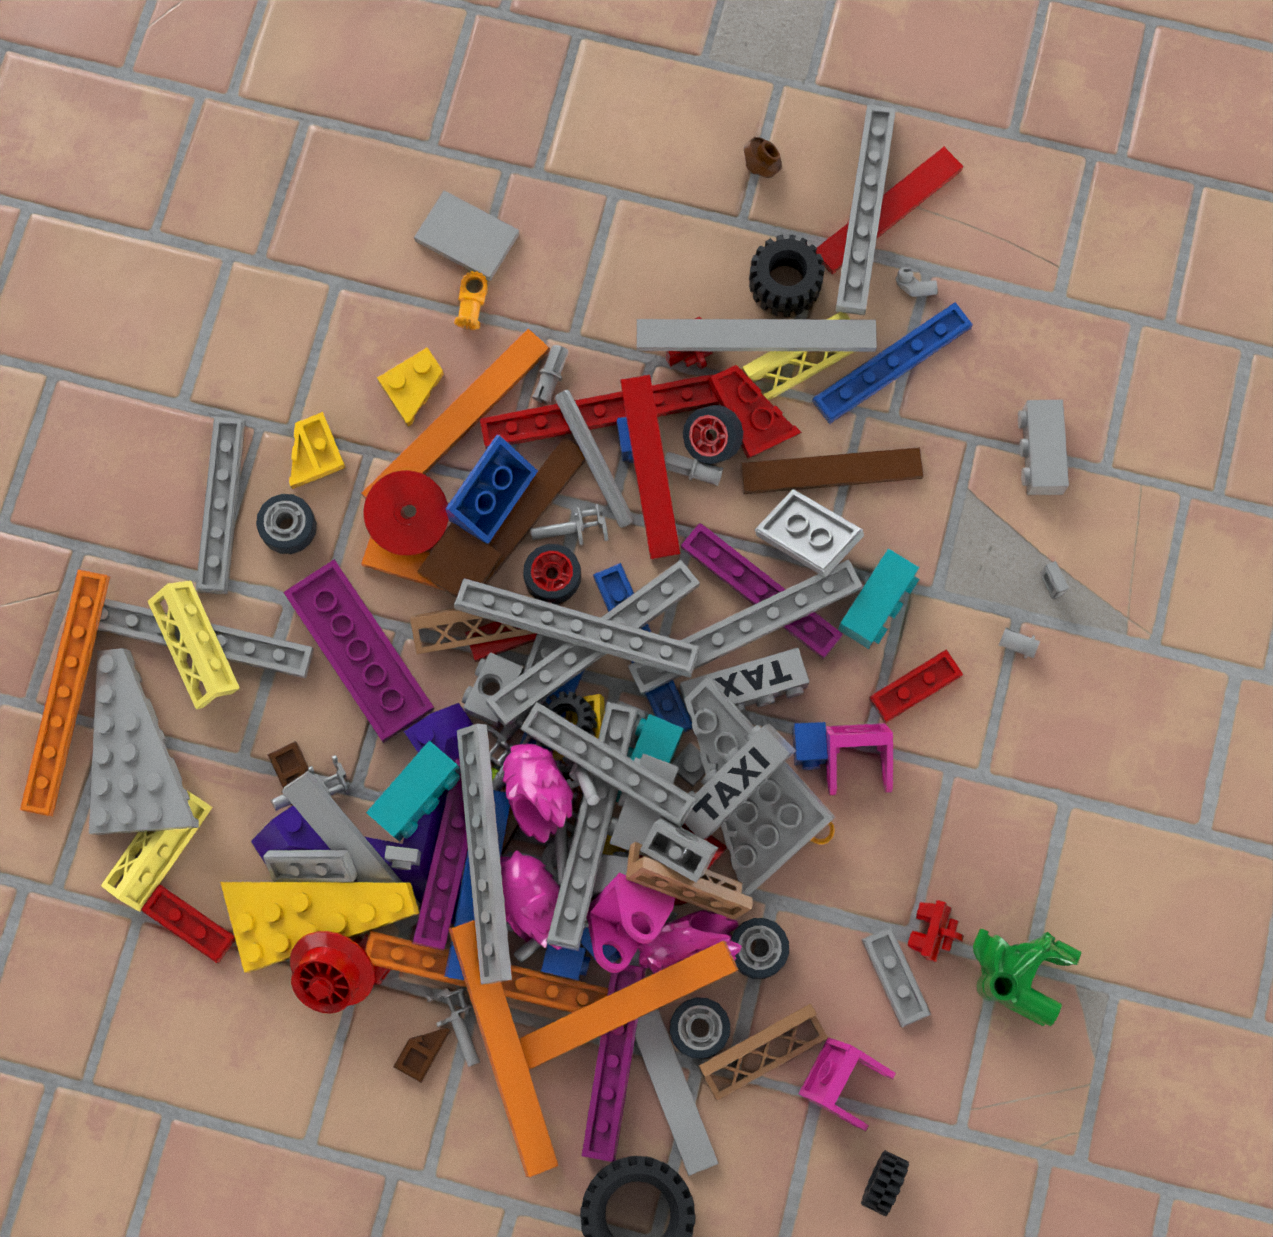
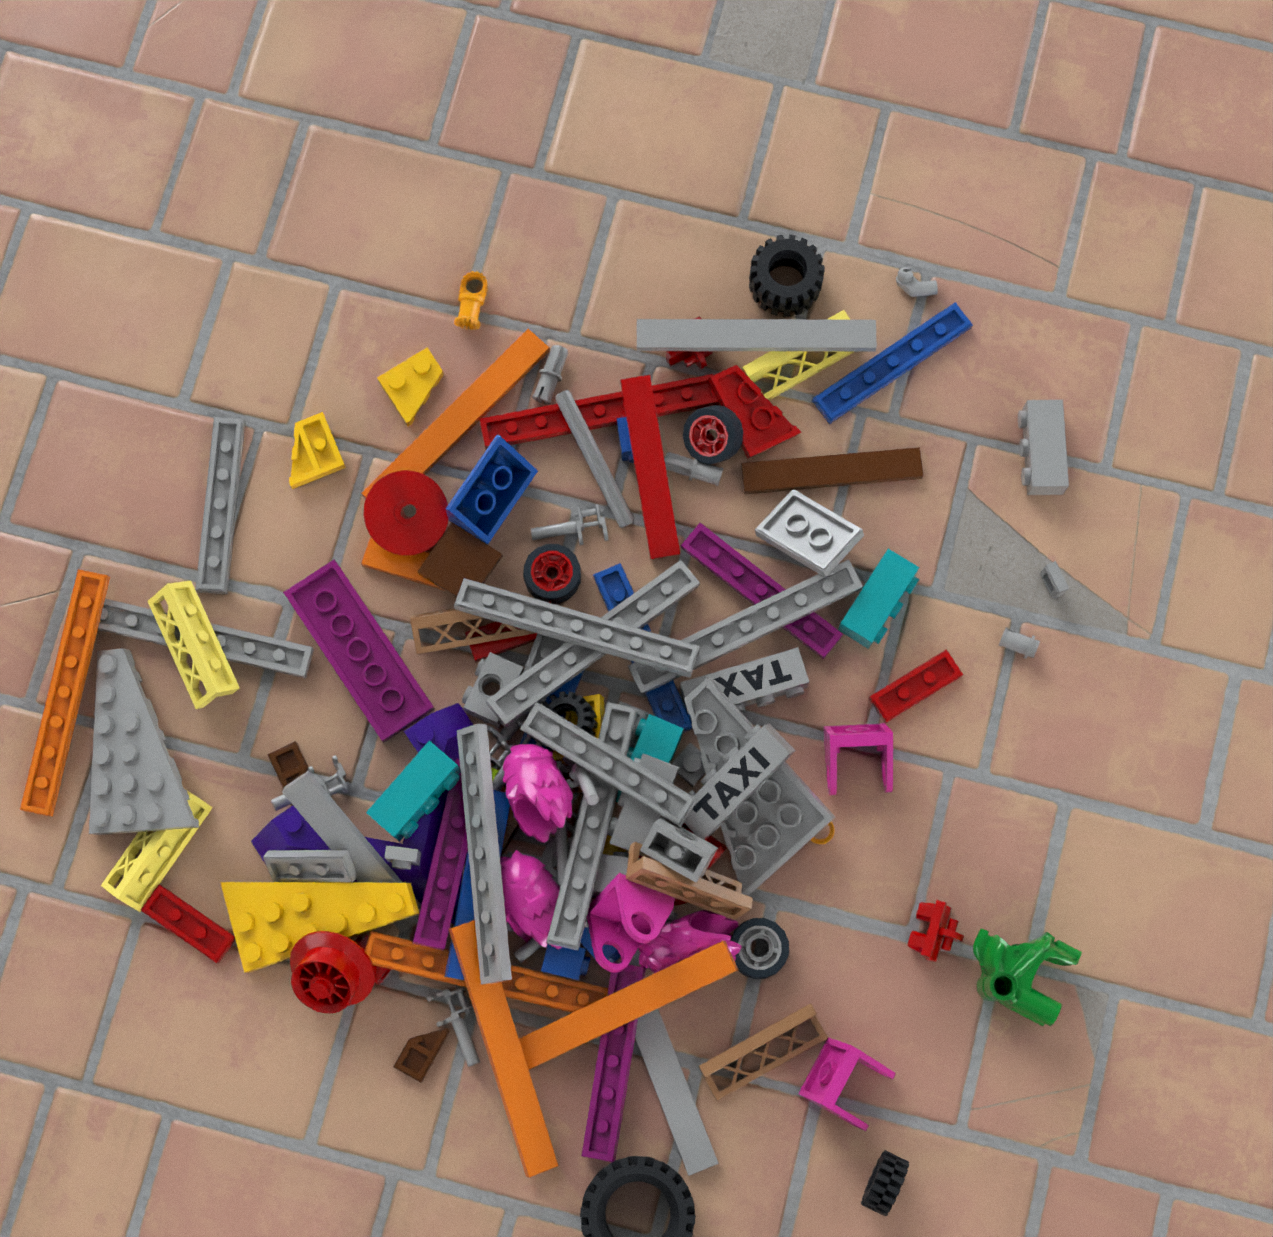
(281, 508): wheel -> none
(466, 235): light grey tile -> none
(537, 498): reddish brown tile -> none
(714, 1016): wheel -> none
(762, 157): reddish brown plate -> none
(810, 745): blue brick -> none
(865, 210): light grey plate -> none
(896, 977): light grey tile -> none
(898, 202): red tile -> none

